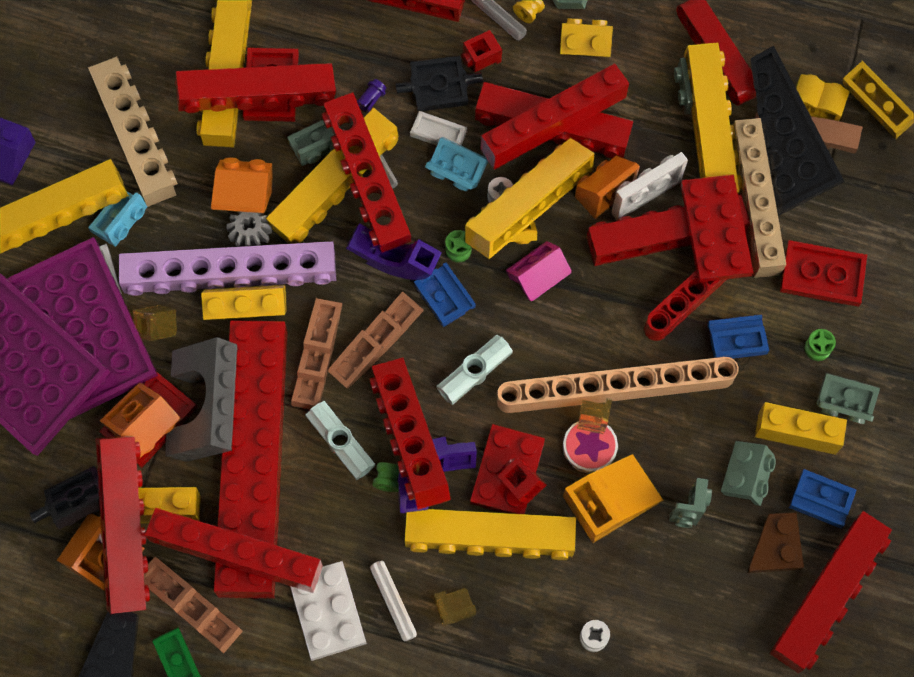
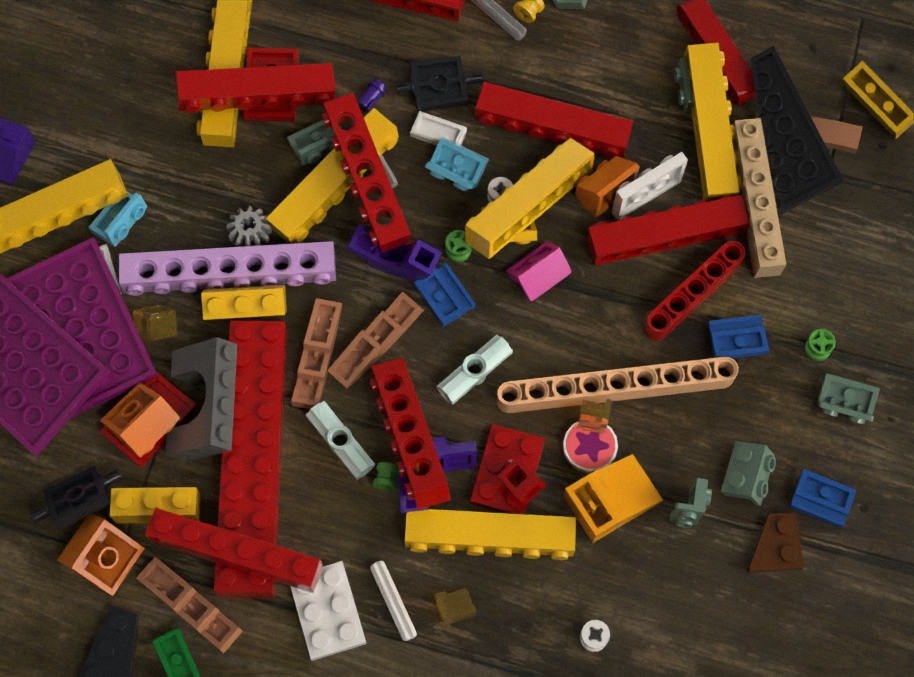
(106, 77): tan brick -> none
(121, 524): red brick -> none
(242, 185): orange slope -> none
(486, 47): red brick -> none
(554, 116): red brick -> none
(586, 39): yellow bracket -> none
(716, 228): red plate -> none
(801, 428): yellow brick -> none
(822, 98): yellow brick -> none
(824, 273): red plate -> none
(831, 592): red brick -> none

